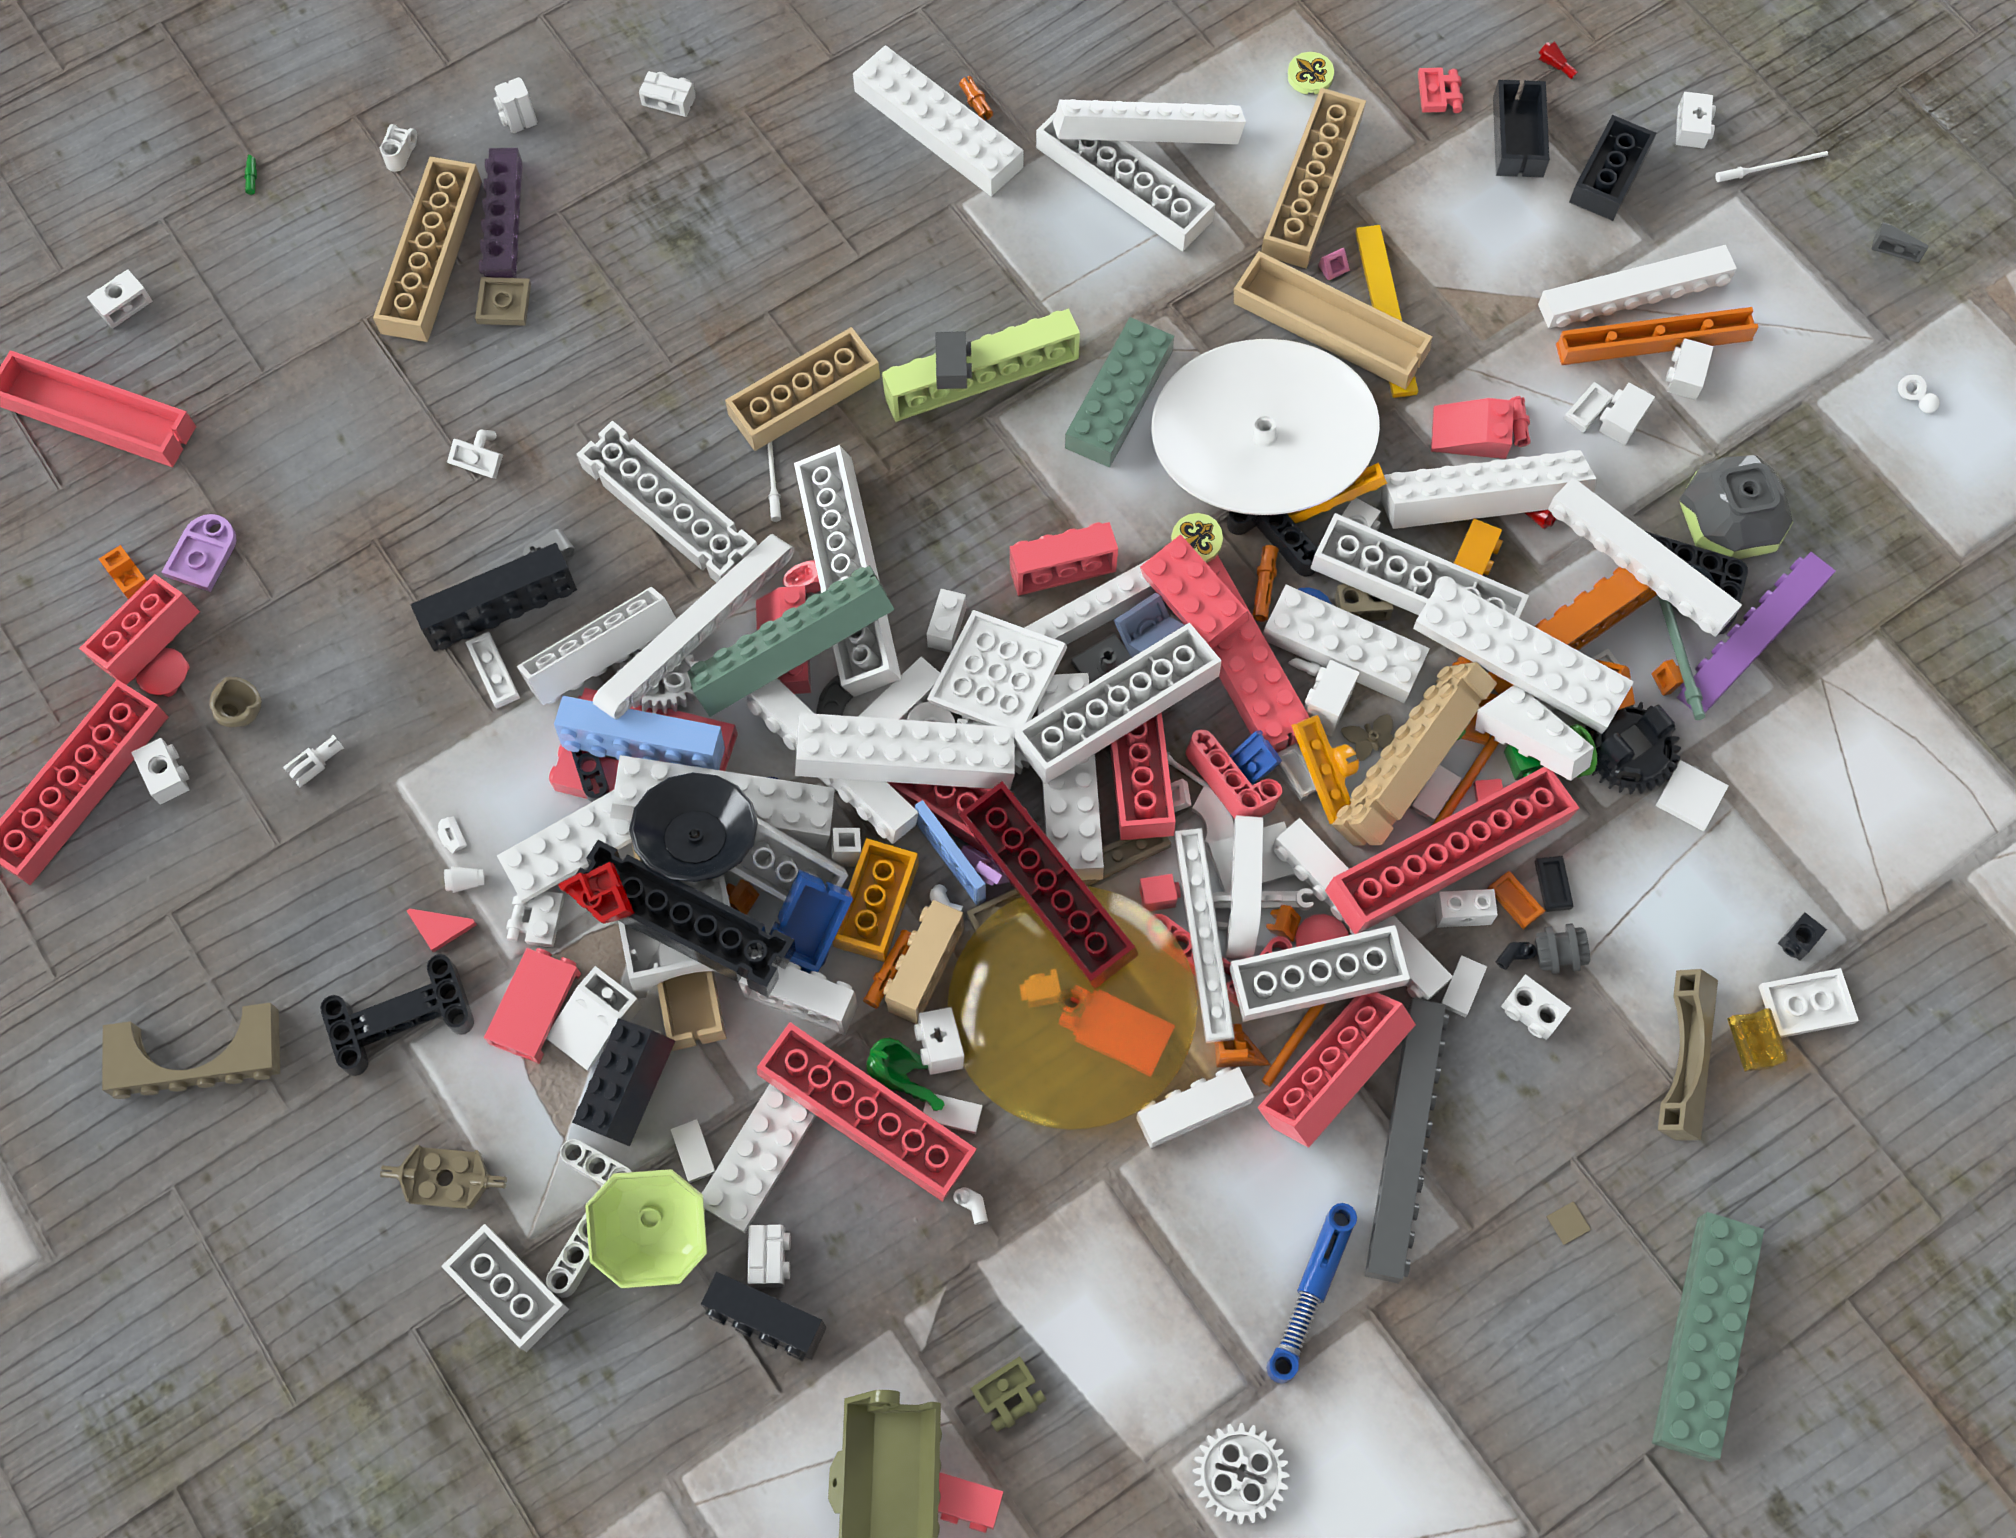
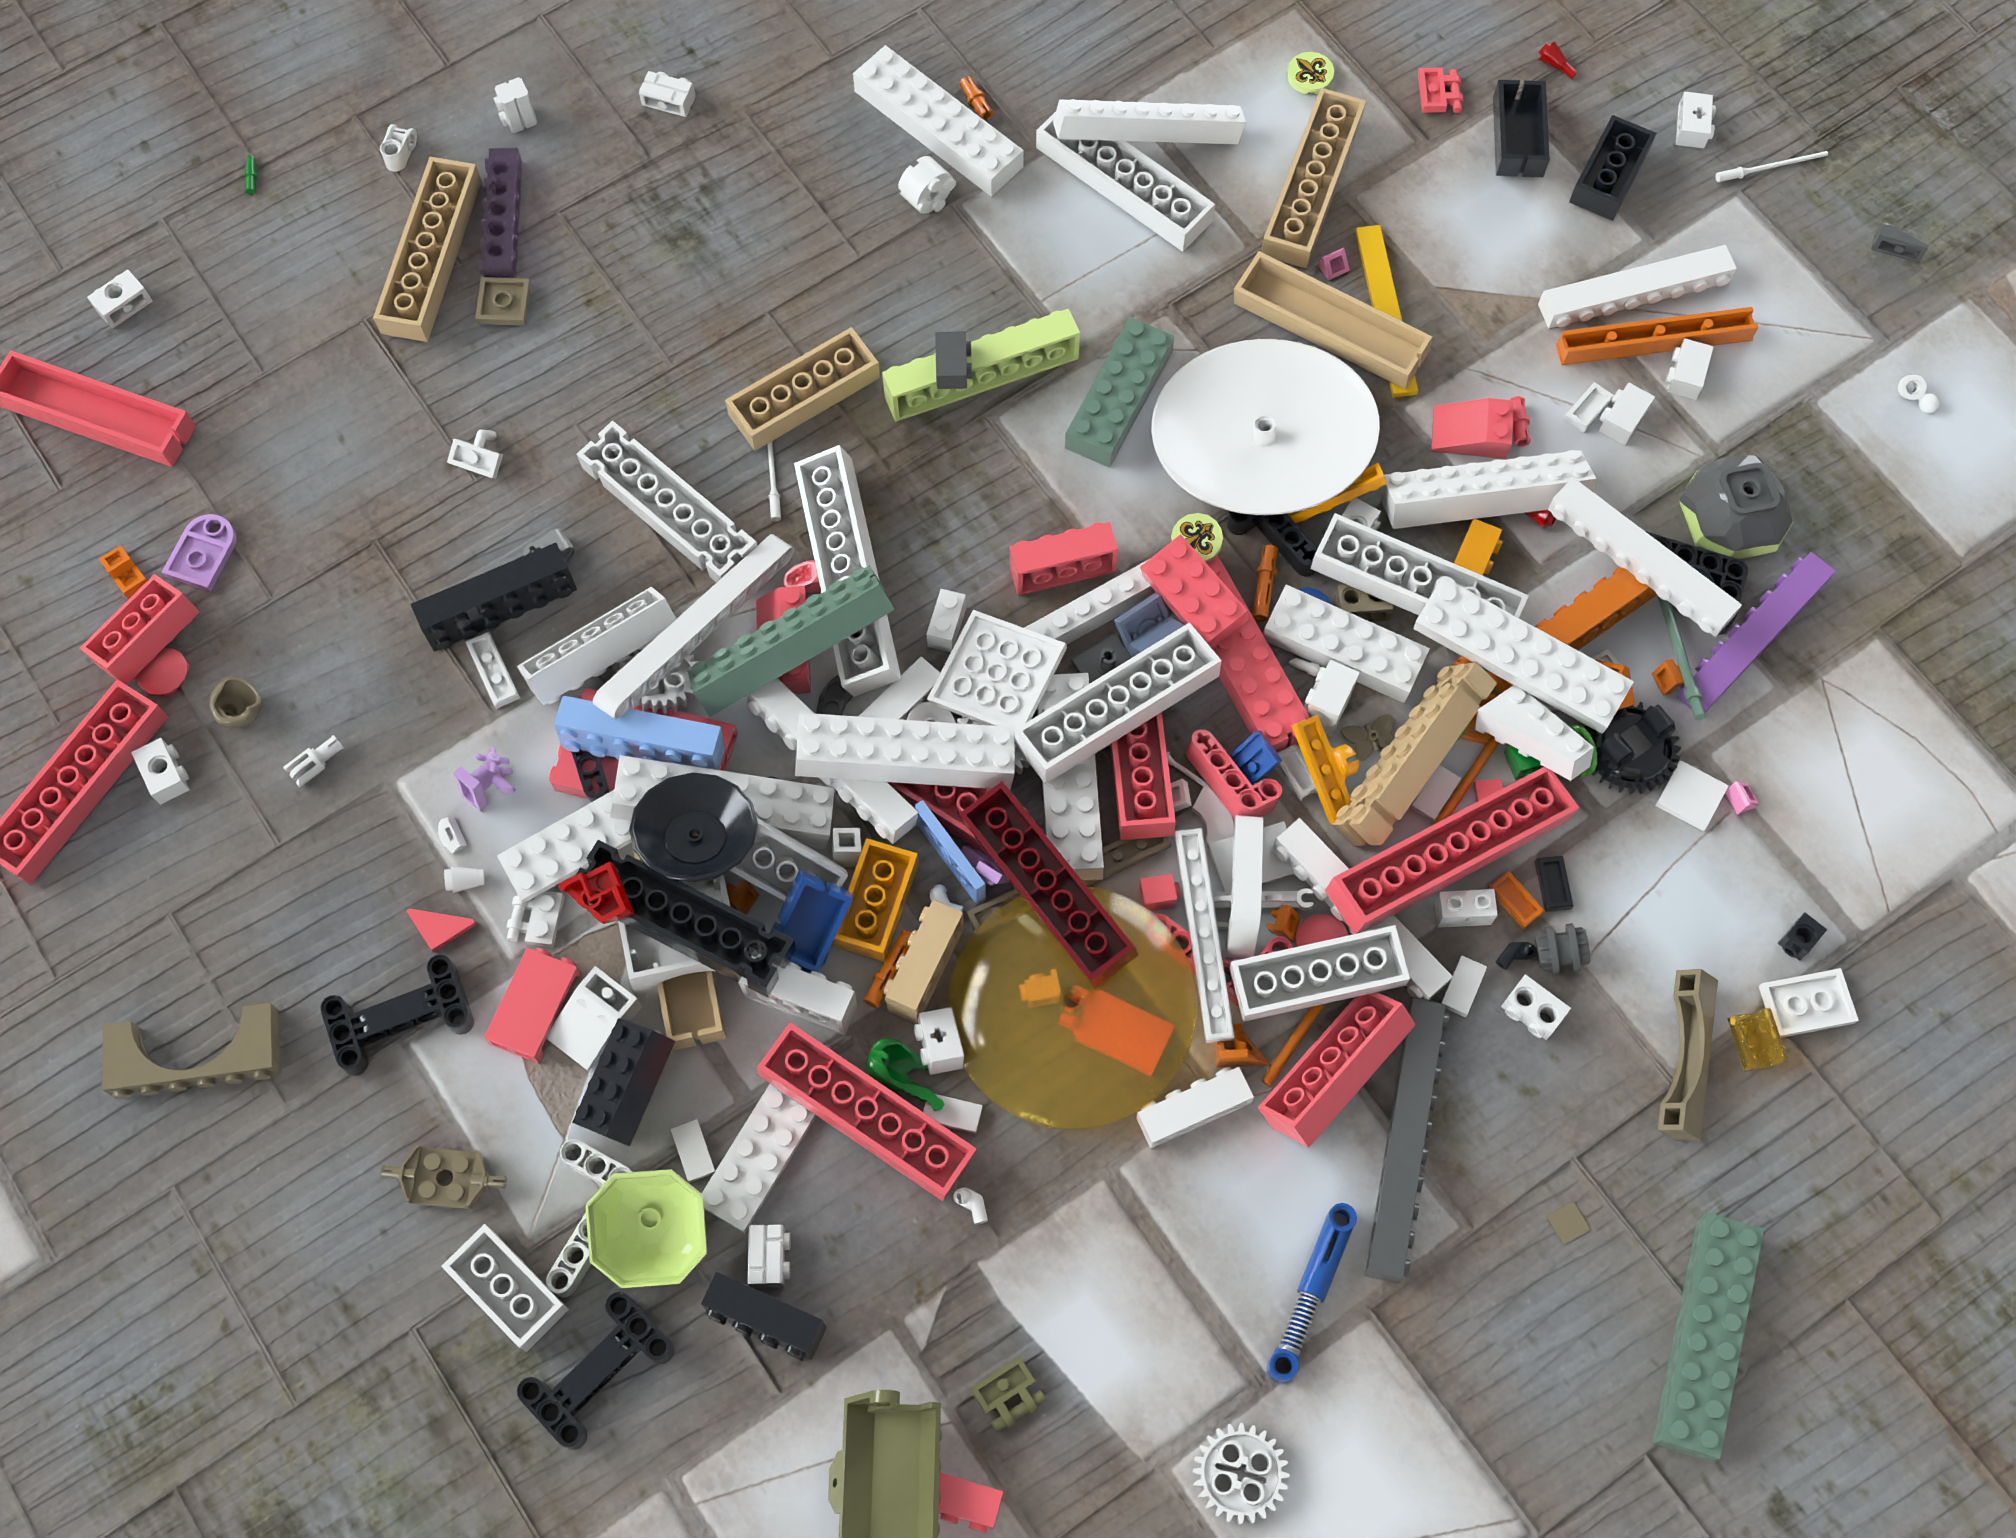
(473, 785): none -> lavender piece
(594, 1371): none -> black beam
(926, 185): none -> white brick
(1741, 797): none -> bright pink slope

